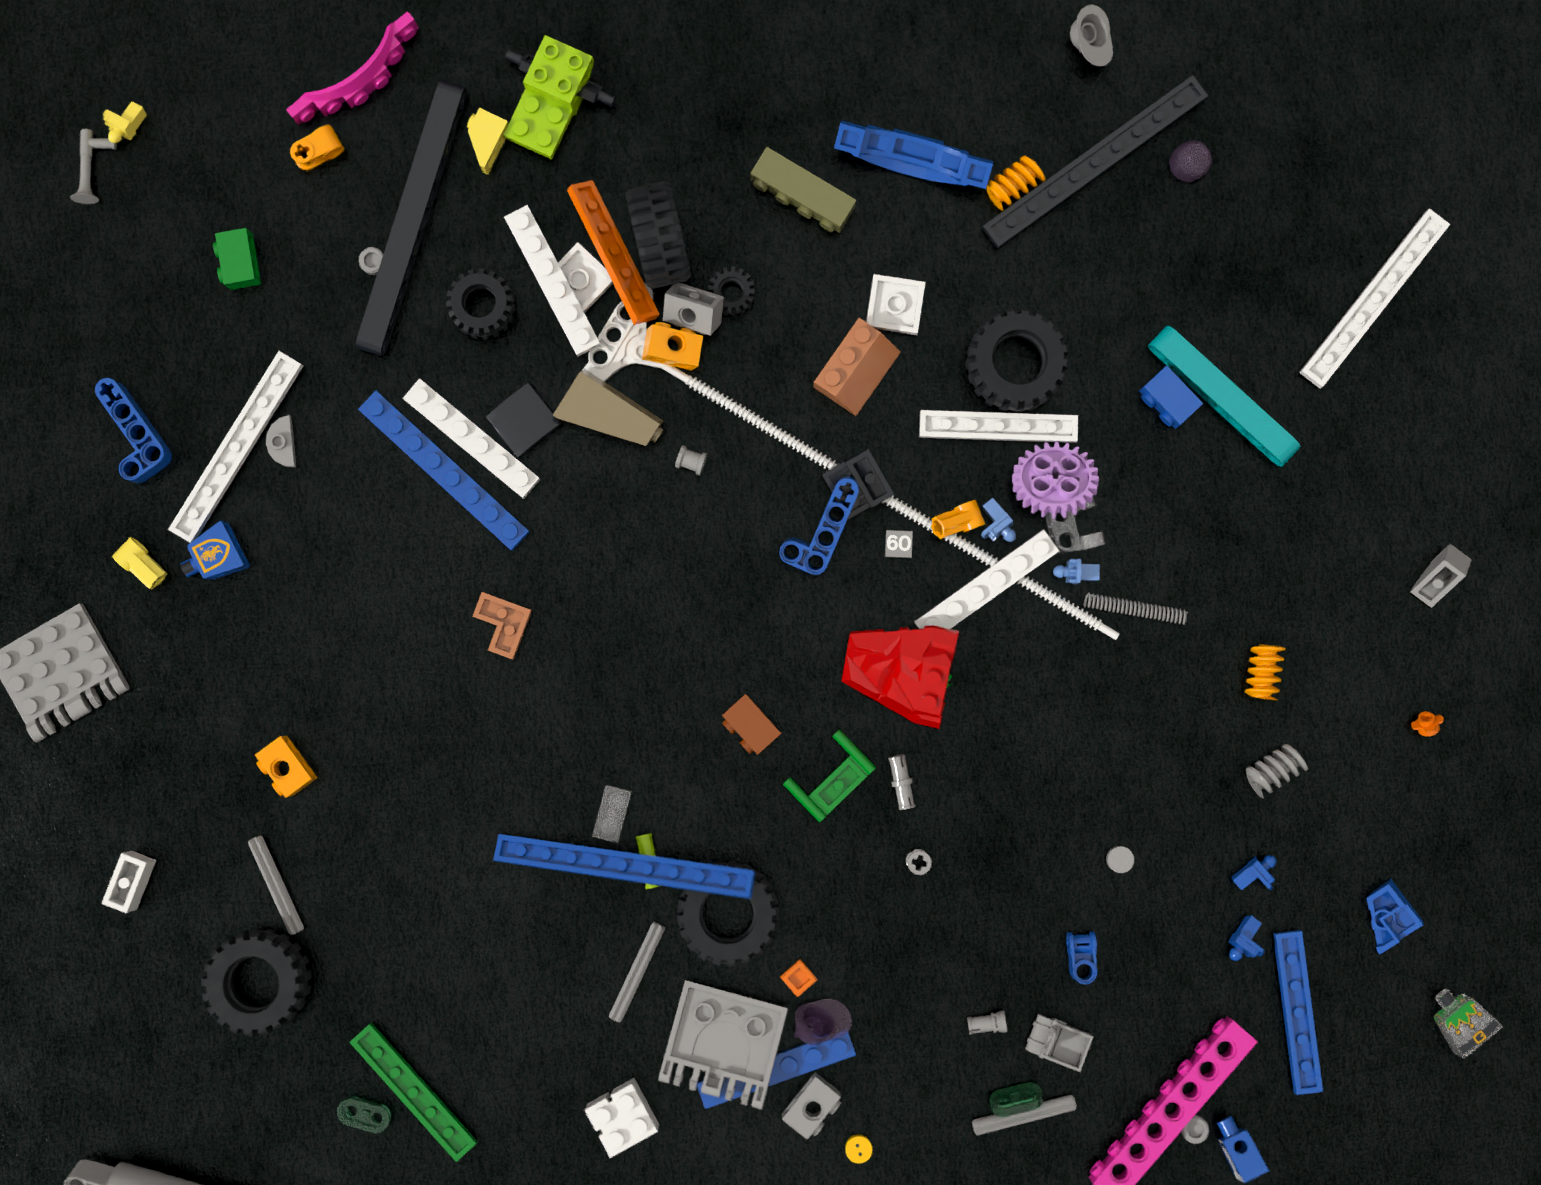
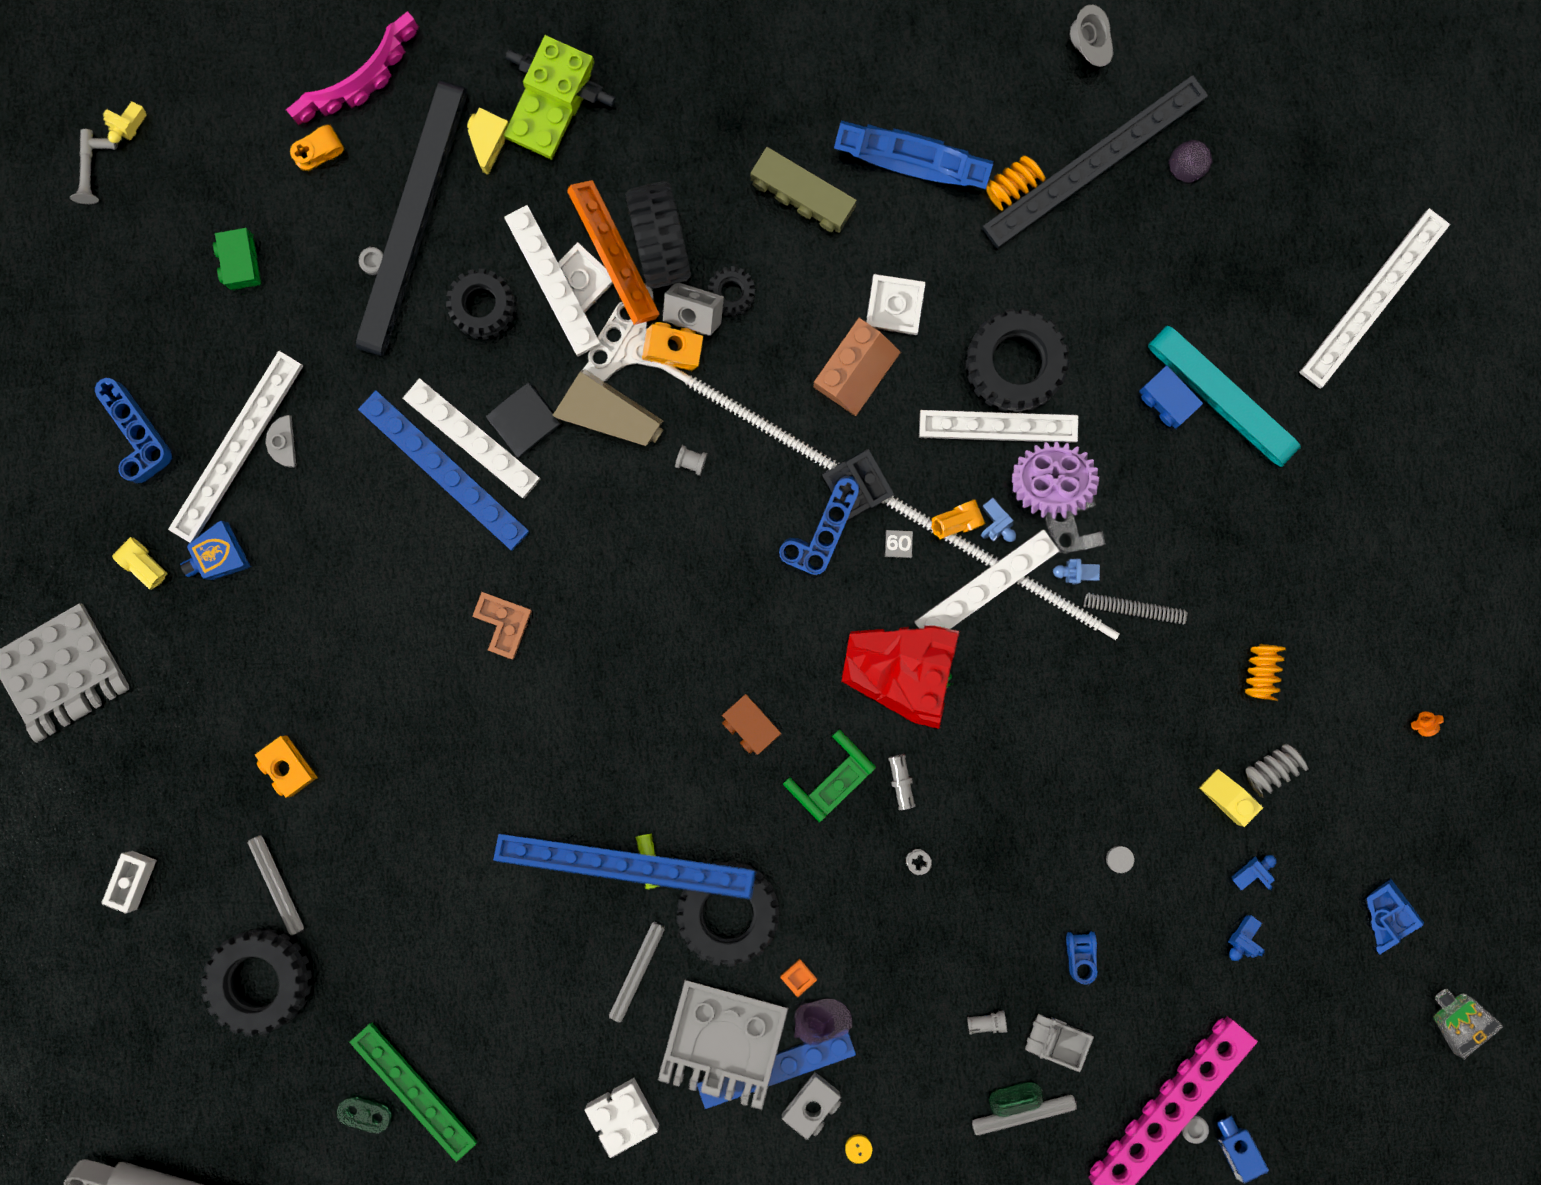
(612, 813): clear plate -> none
(1231, 798): none -> light yellow slope
(1298, 1012): blue plate -> none
(1441, 575): light grey slope -> none

